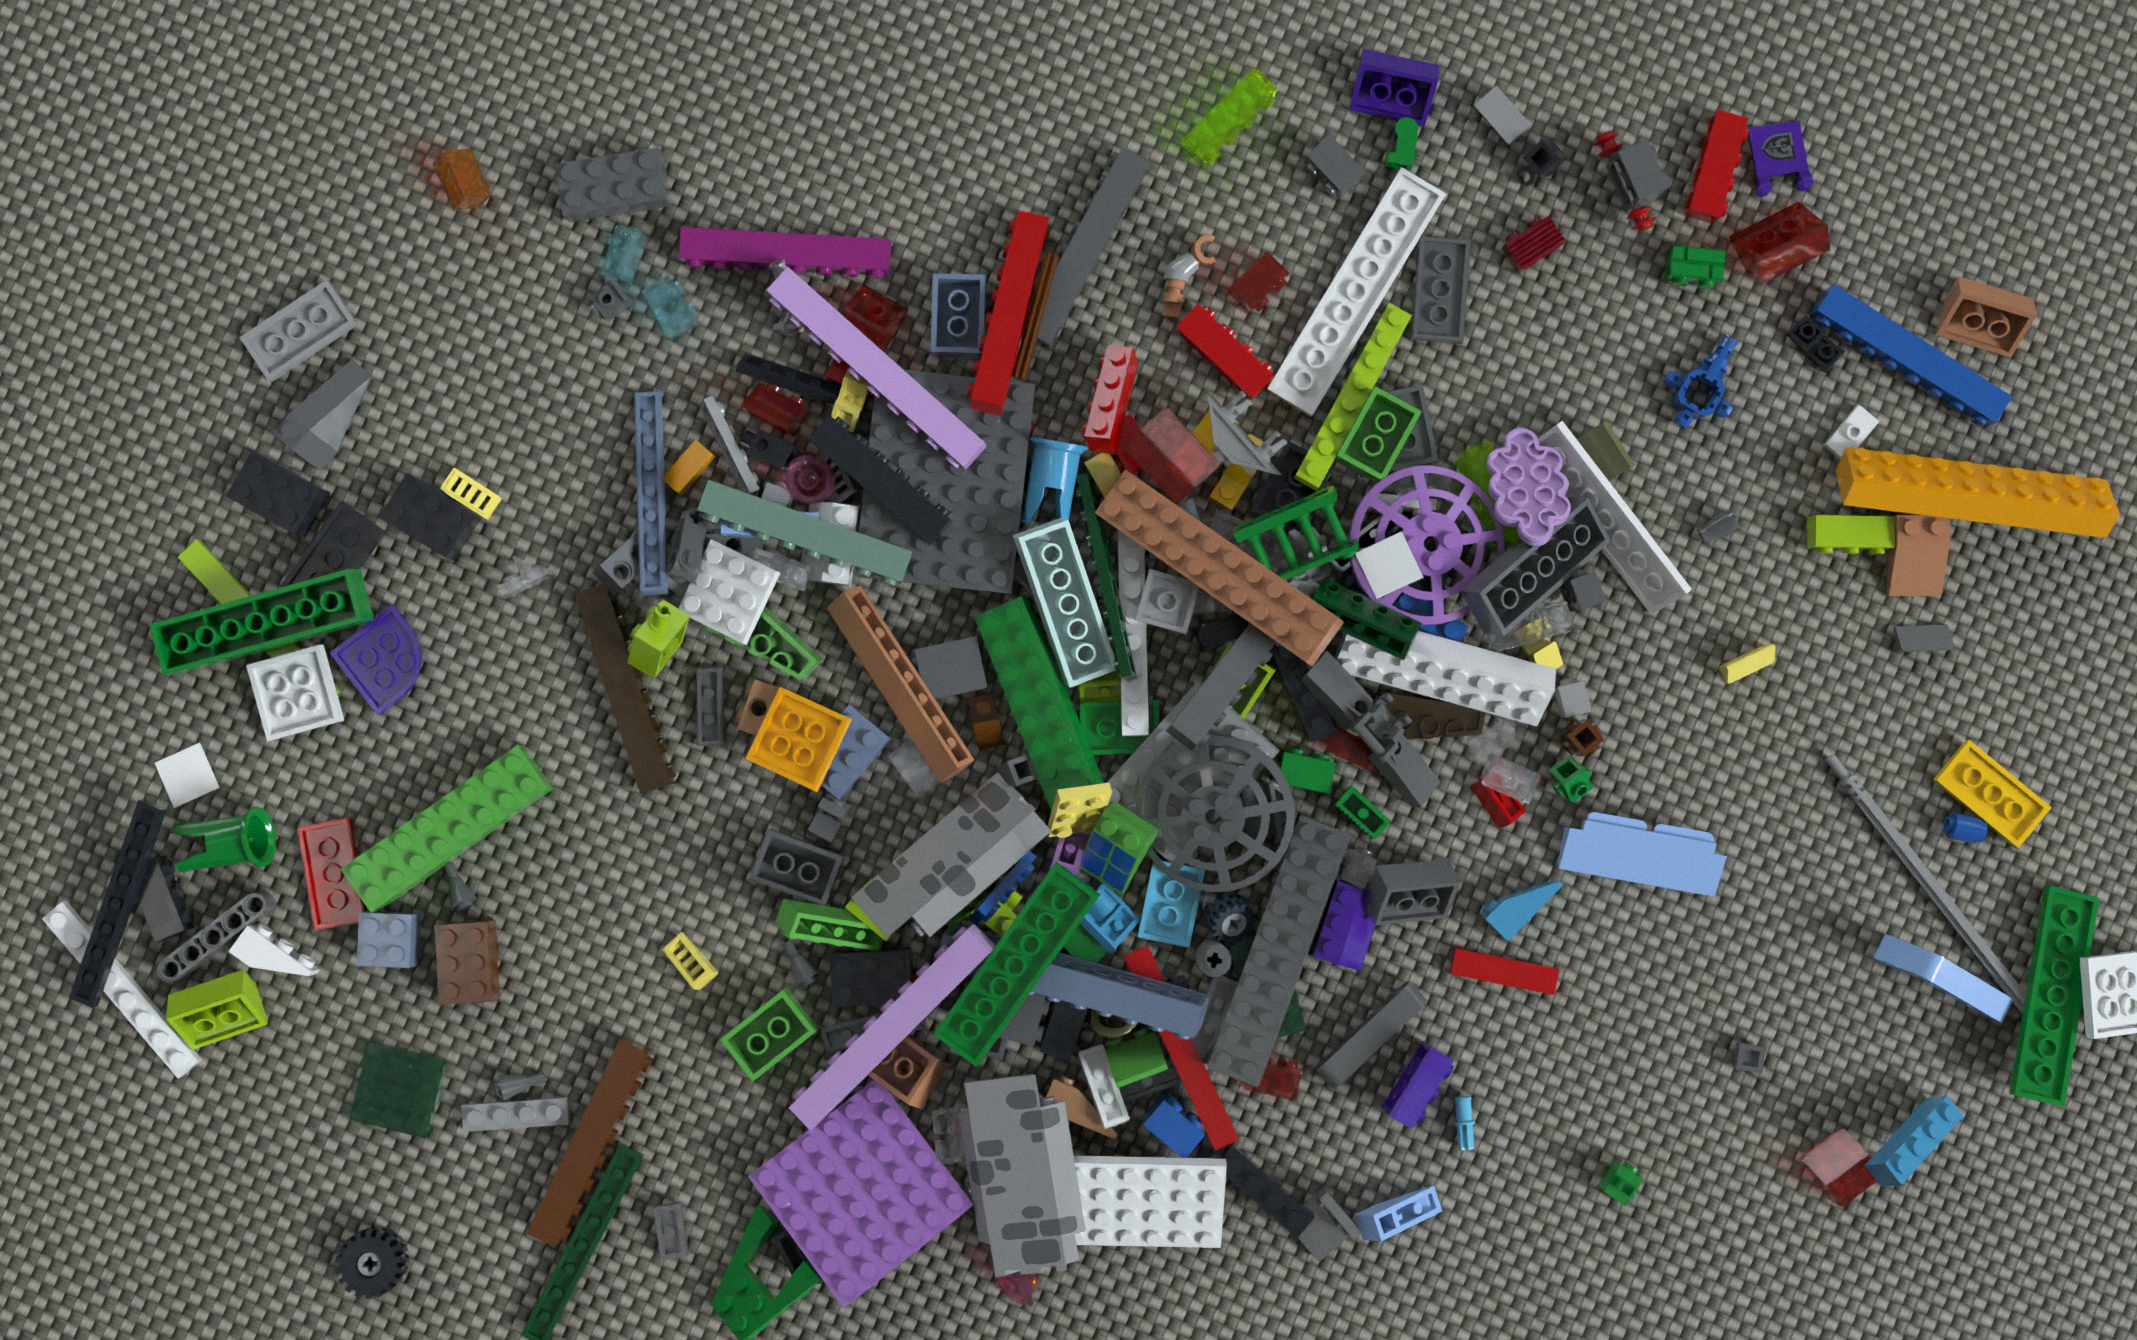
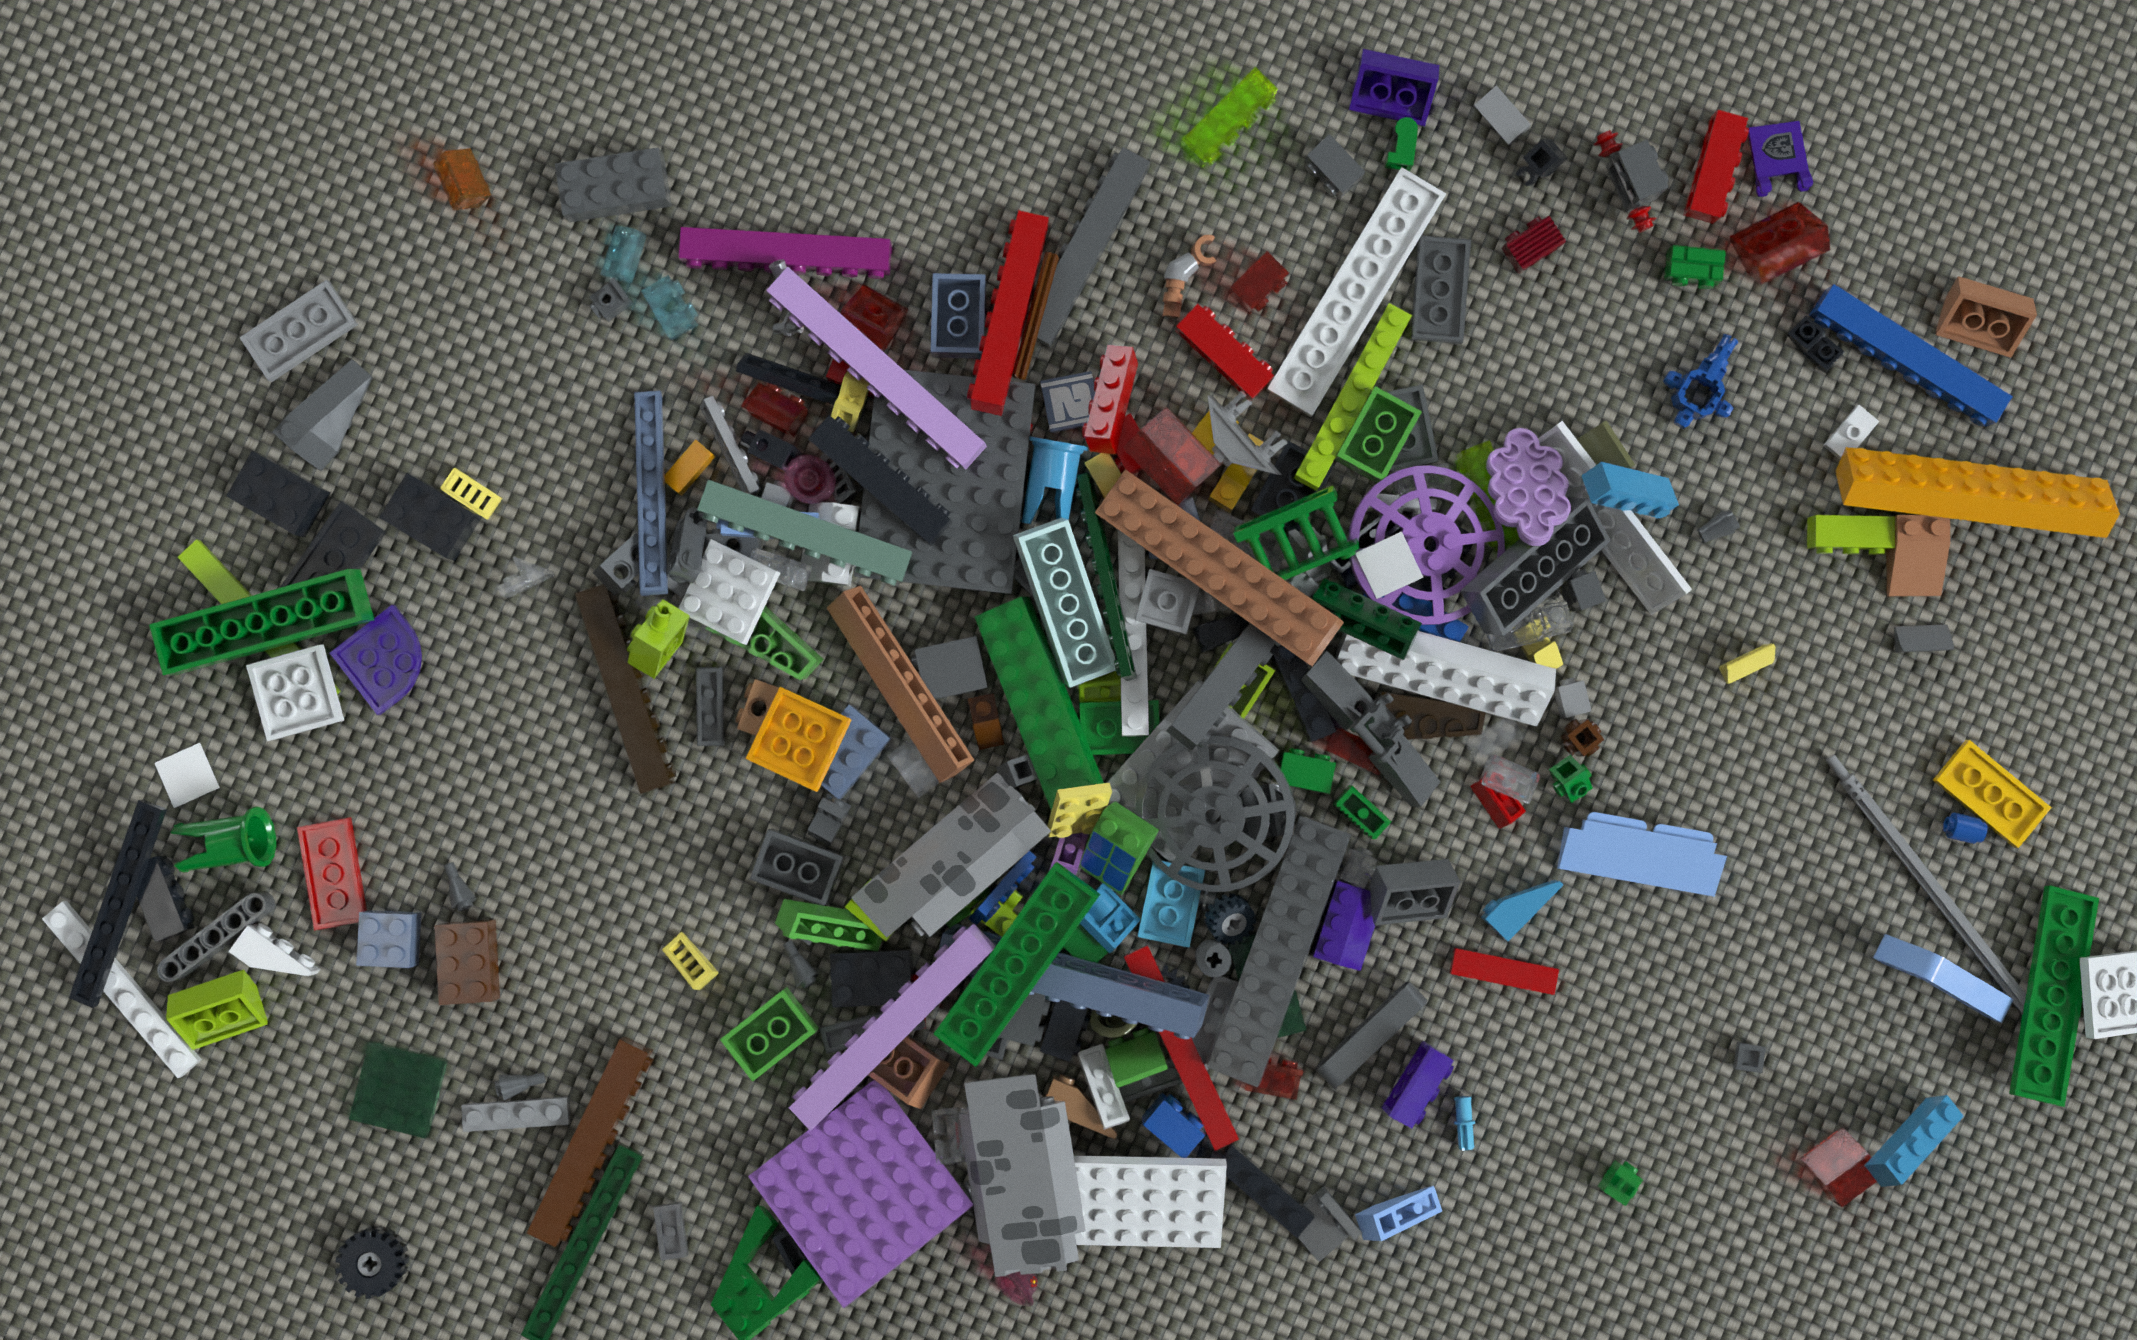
(447, 829): bright green brick -> none
(1068, 400): none -> tile
(1630, 490): none -> dark azure brick

